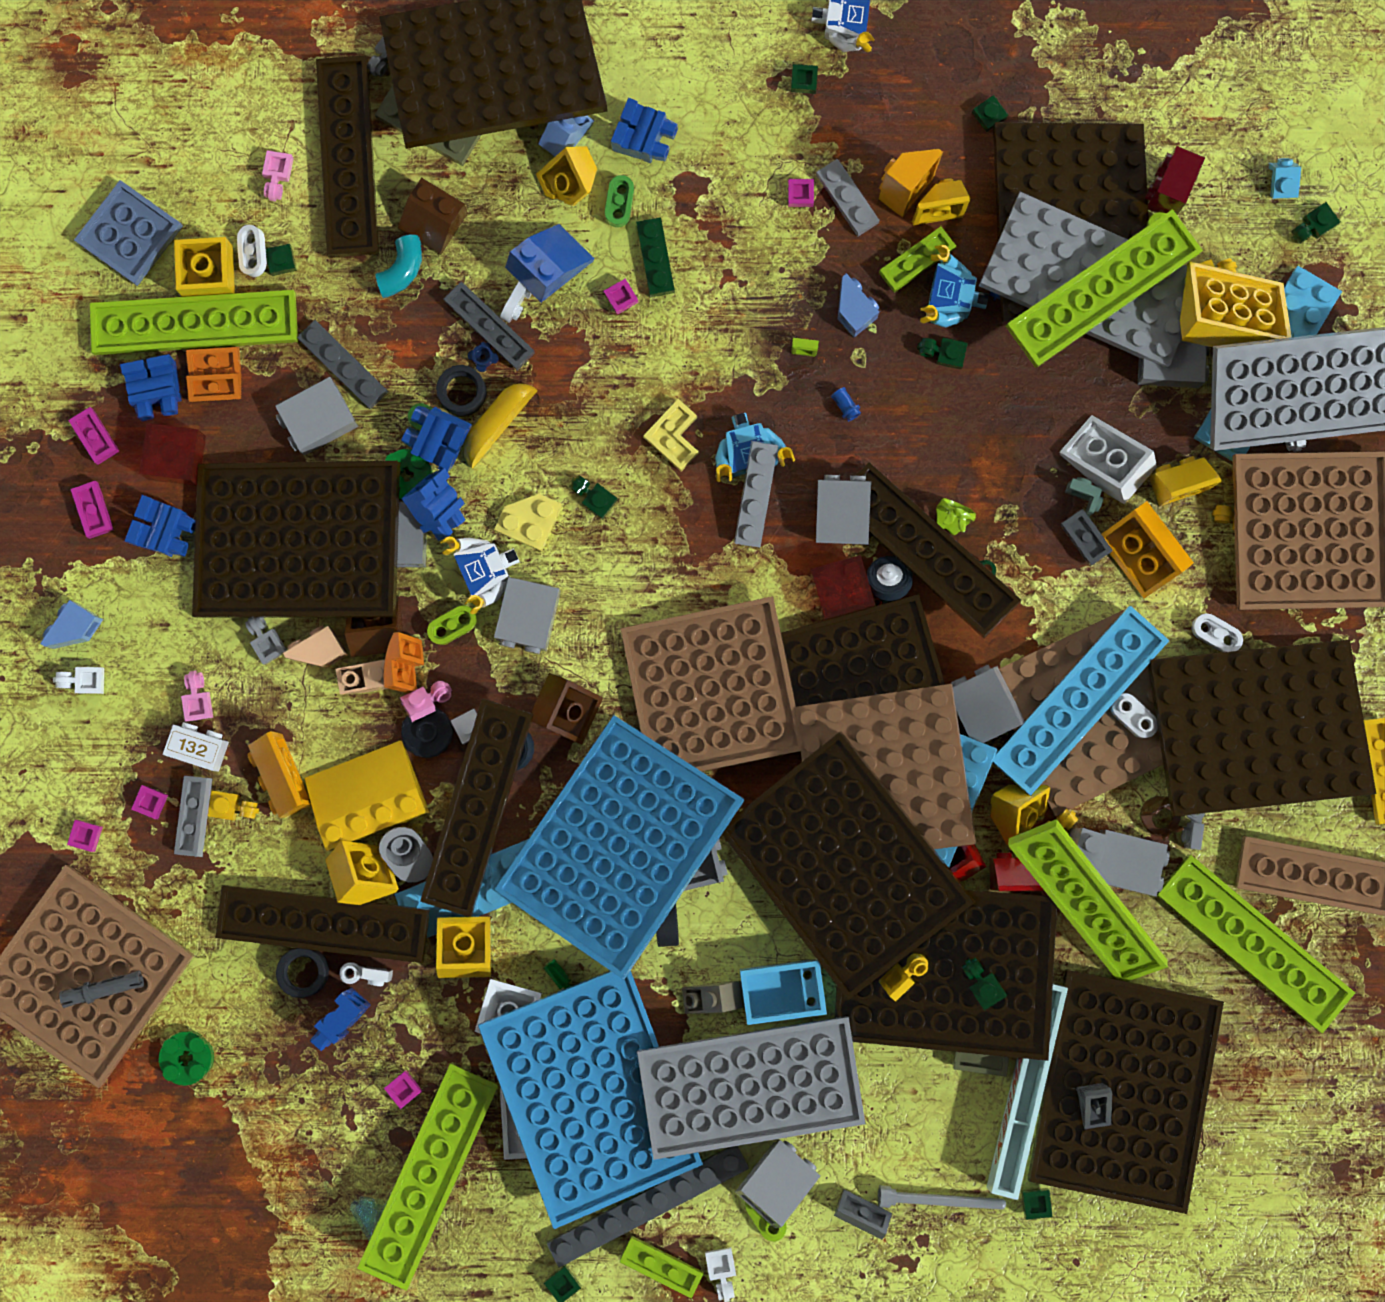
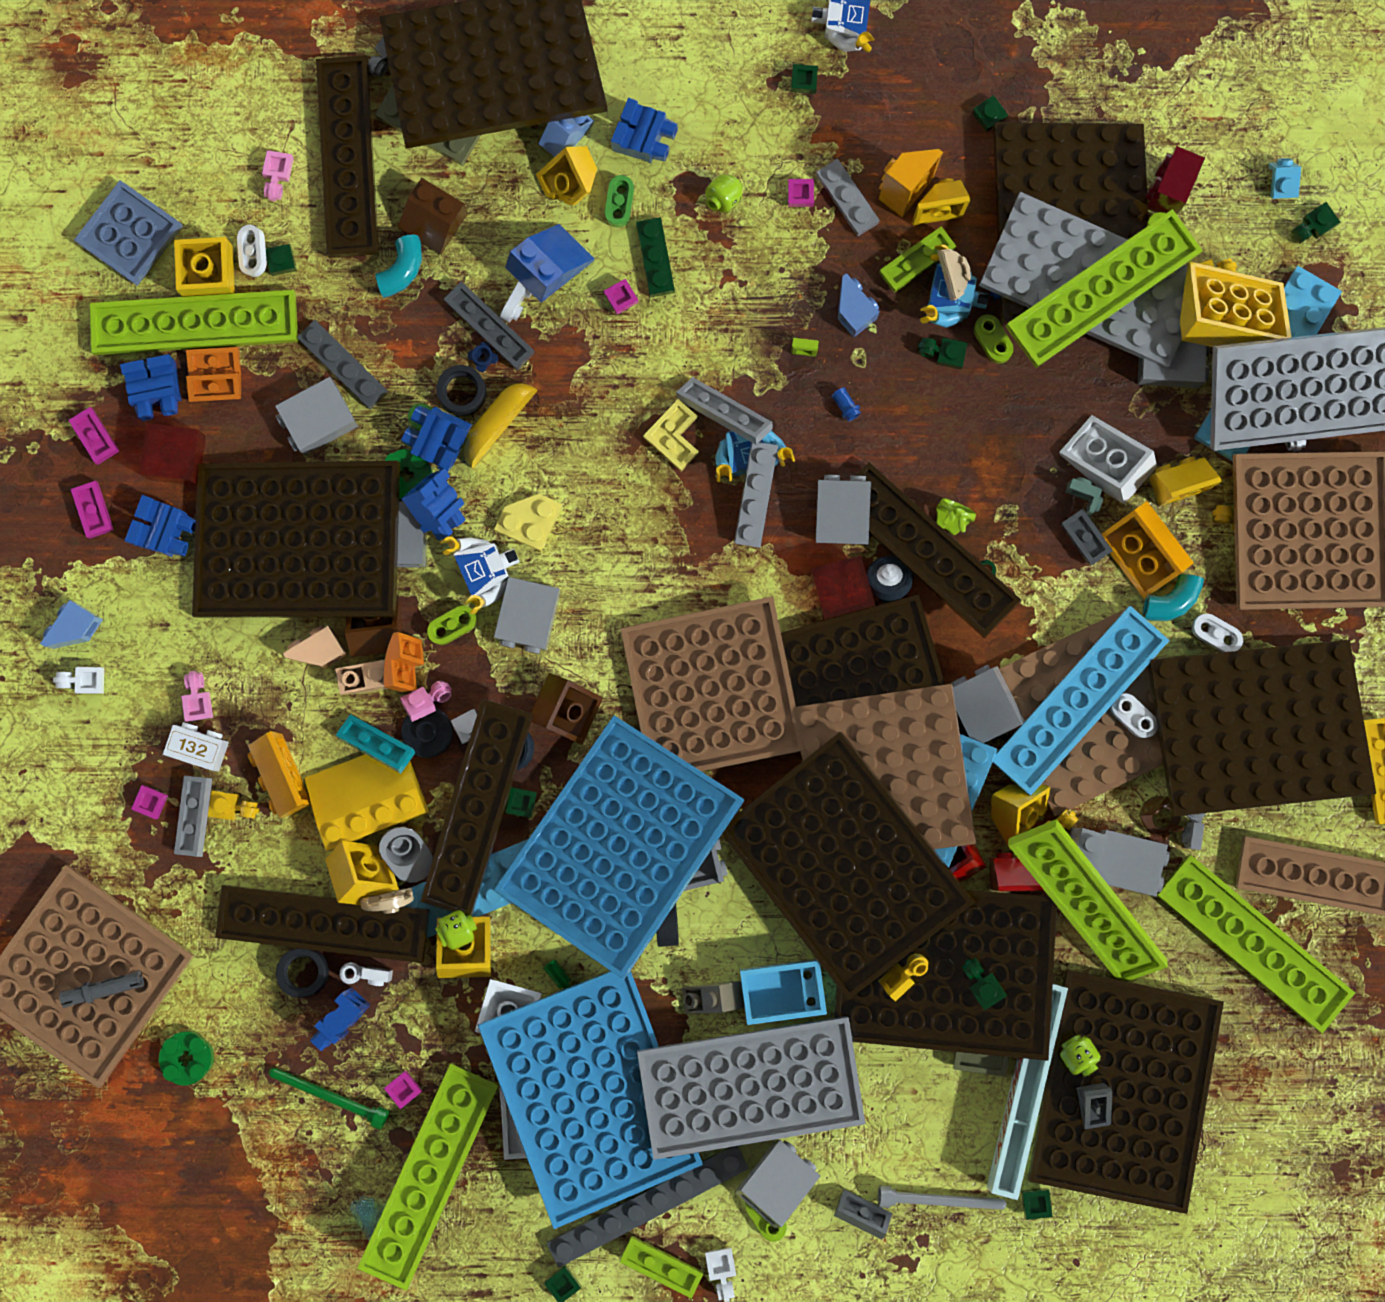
(84, 835): dark pink plate -> none
(267, 645): light grey plate -> none
(375, 743): none -> teal plate
(375, 1116): none -> green piece
(388, 902): none -> tan plate
(456, 930): none -> lime head
(521, 802): none -> dark green plate
(598, 499): dark green plate -> none
(723, 193): none -> lime head
(724, 410): none -> light grey plate
(955, 272): none -> tan plate
(993, 338): none -> lime plate
(1080, 1055): none -> lime head
(1176, 602): none -> teal cylinder

